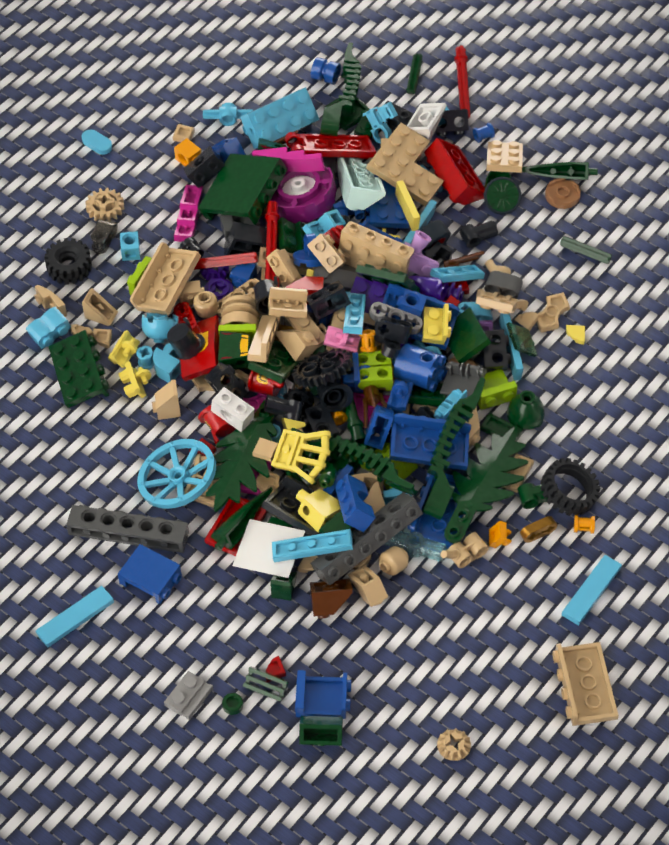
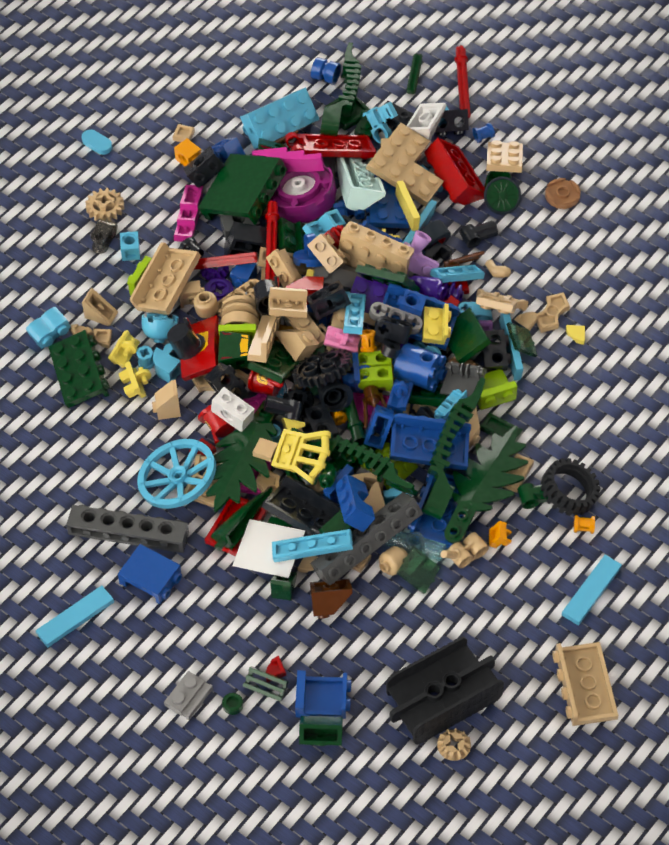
(49, 299): tan slope -> none
(68, 251): black tyre -> none
(184, 306): red beam -> none
(226, 114): medium azure axle -> none
(317, 507): light yellow torso -> none
(368, 585): tan slope -> none
(418, 570): none -> clear green piece
(429, 714): none -> black piece
(504, 284): dark grey beam -> none
(526, 410): dark green piece -> none
(538, 529): pearl gold beam -> none
(563, 170): dark green piece -> none
(586, 250): axle -> none

